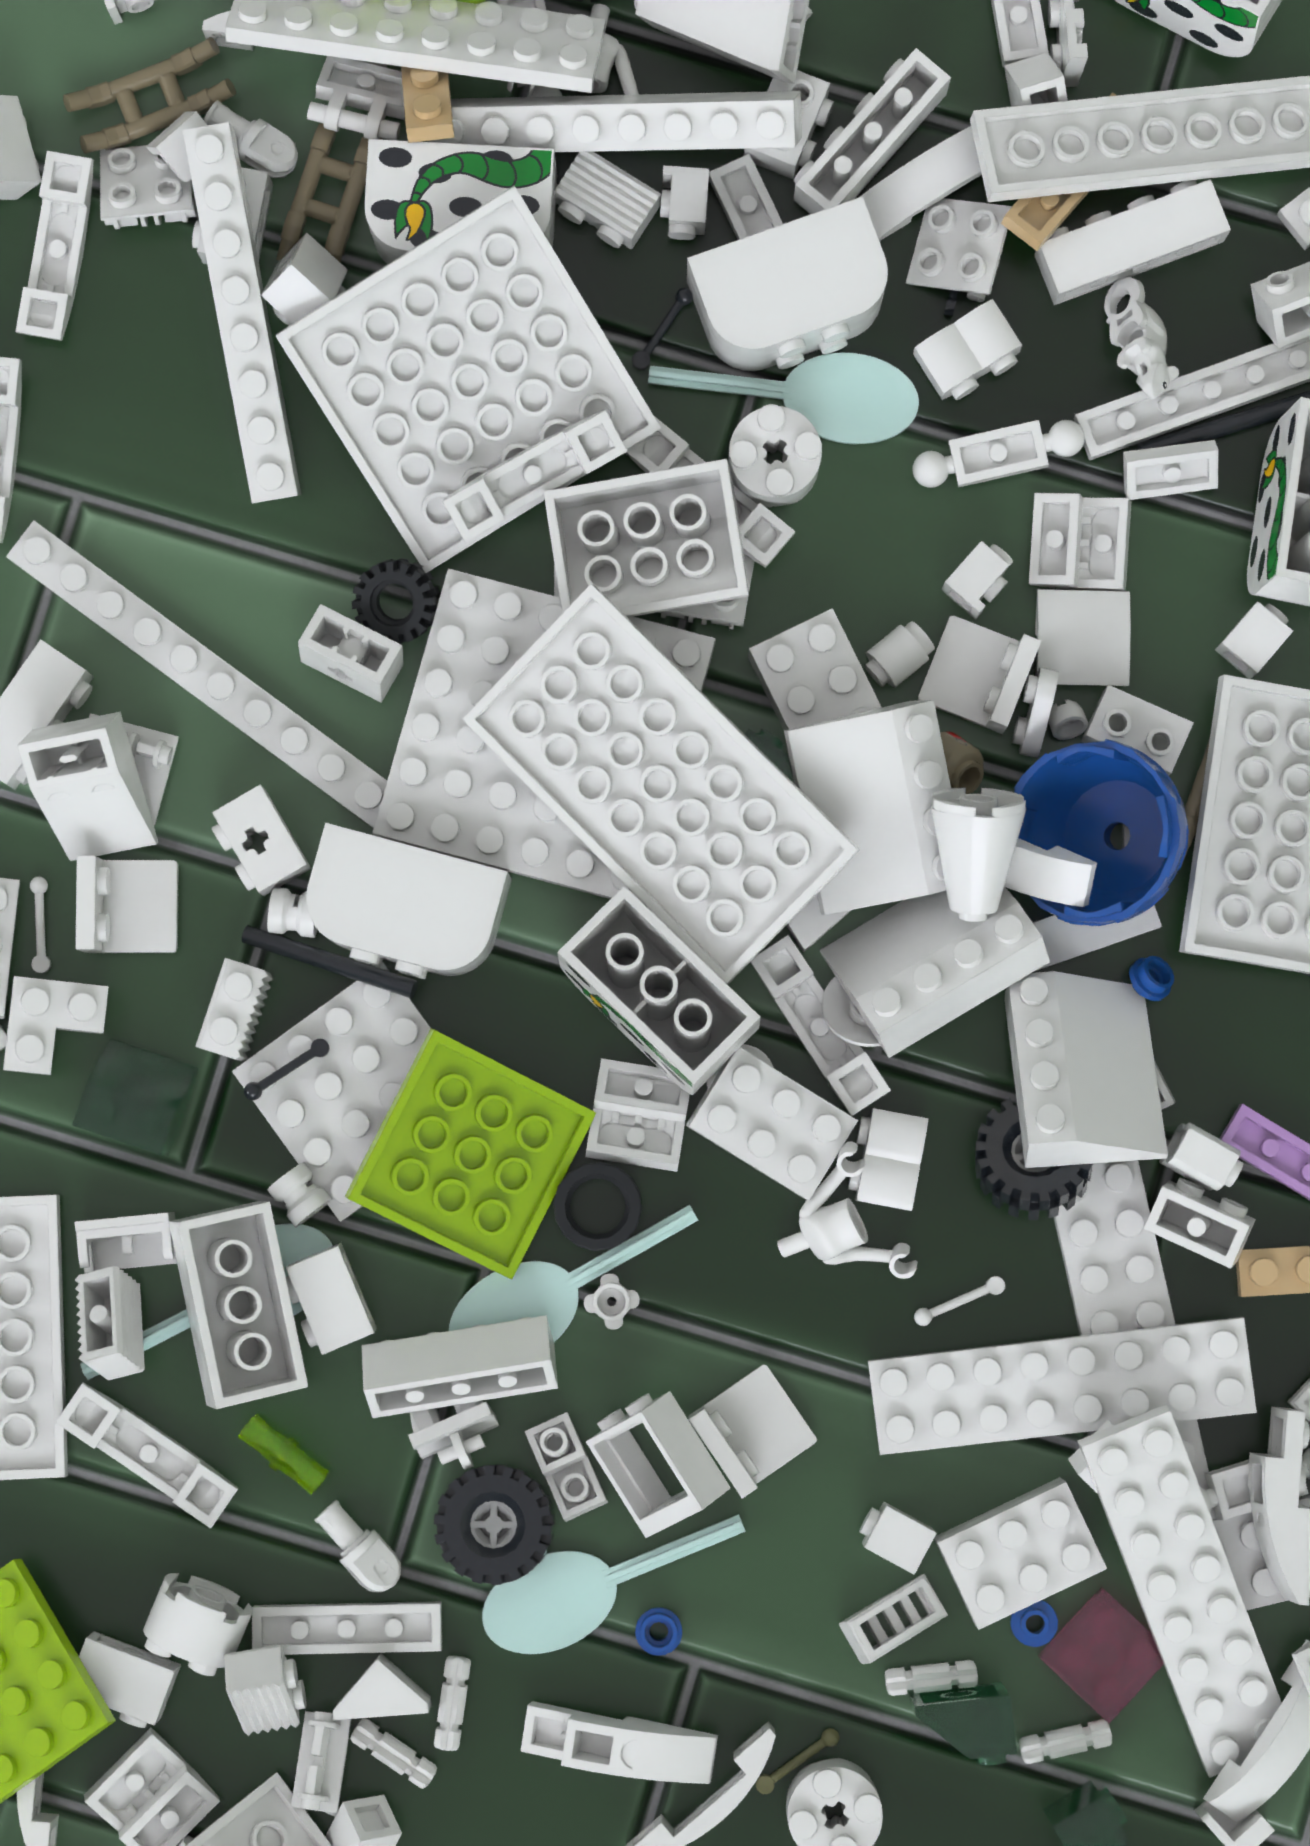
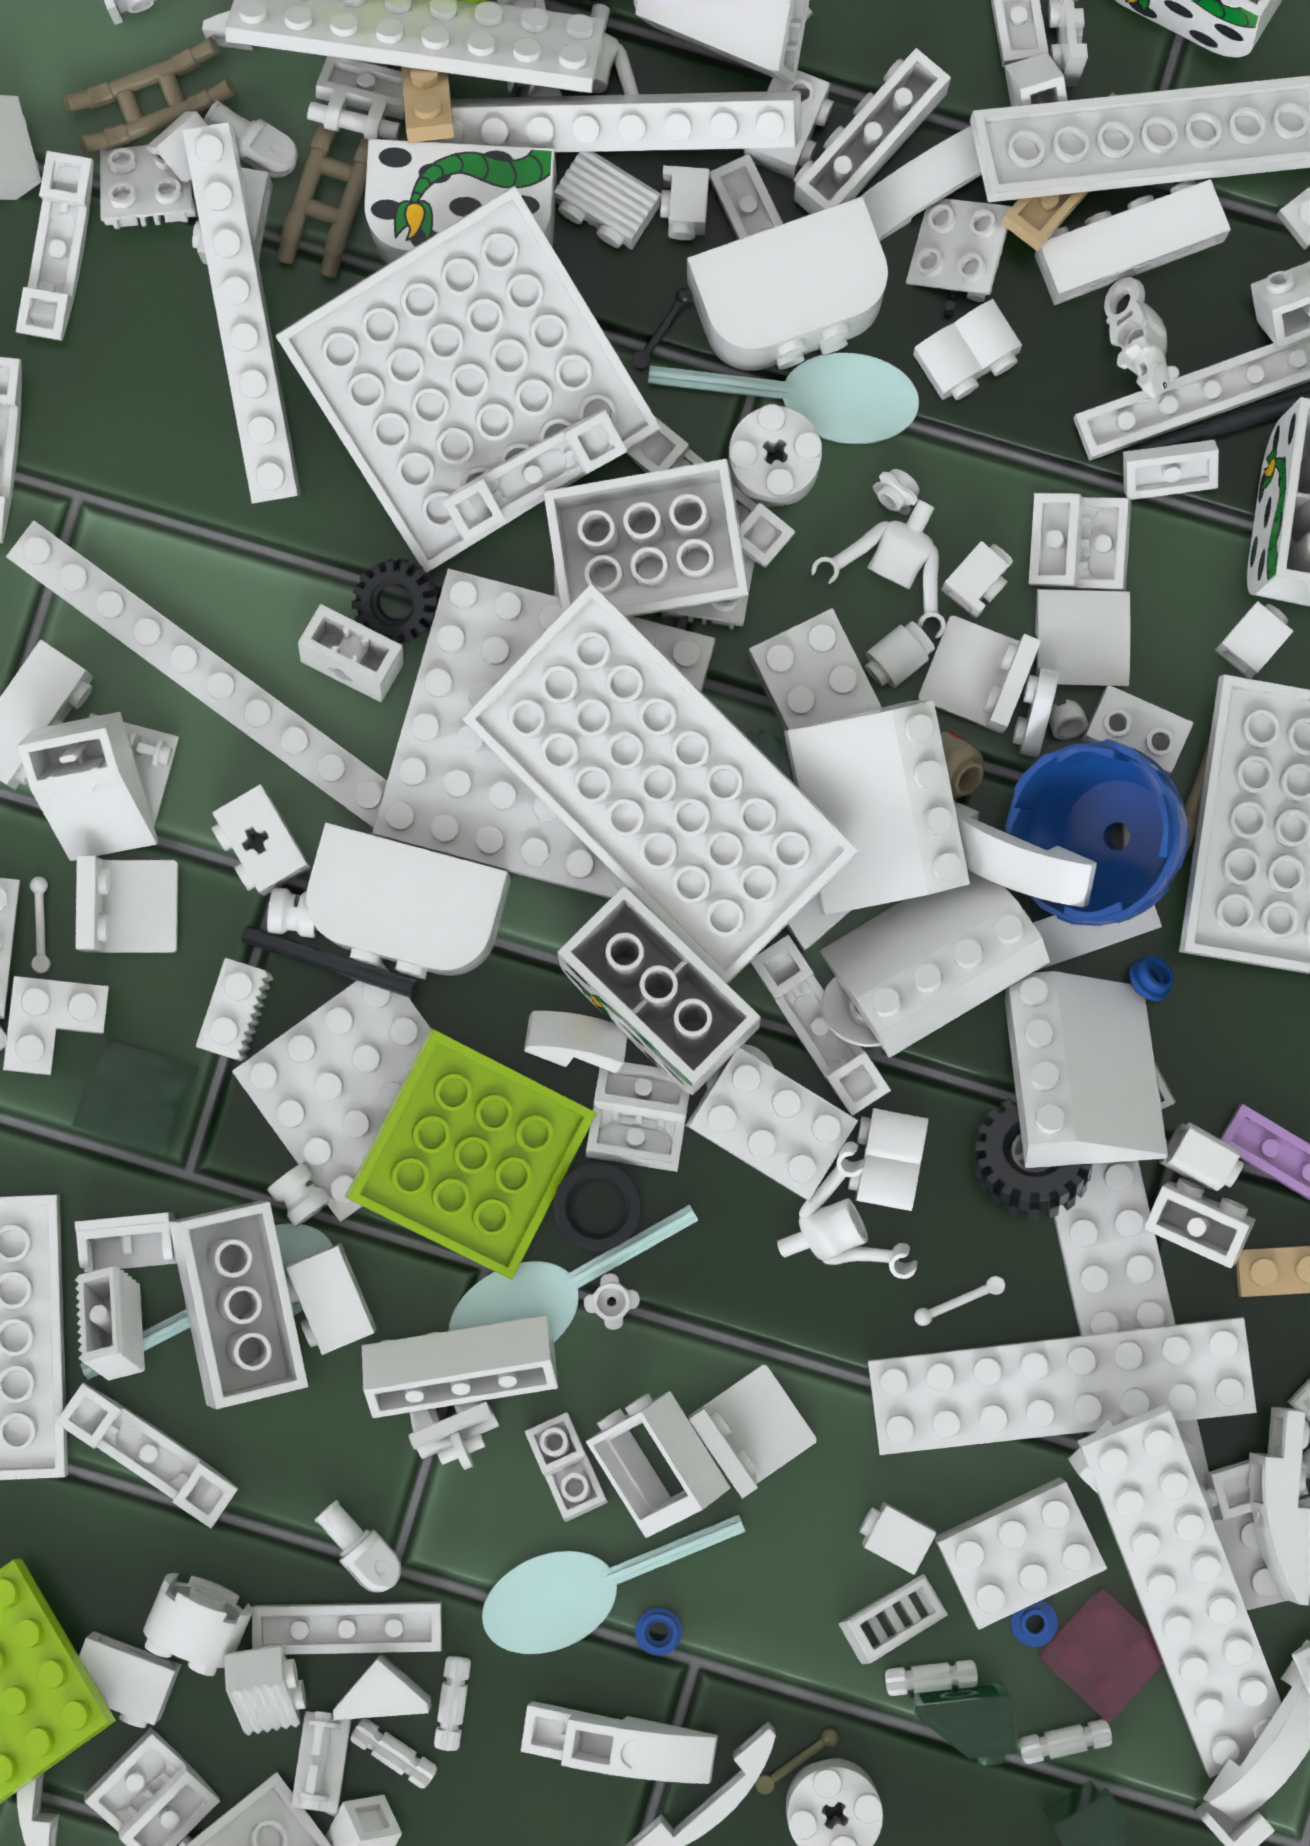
(283, 1454): clear neon green pin -> none
(304, 280): white brick -> none
(318, 1048): black hinge -> none
(477, 1545): black wheel -> none
(570, 1035): none -> white slope
(897, 491): none -> white plate
(899, 557): none -> white piece
(976, 846): white cone -> none
(998, 453): white plate -> none

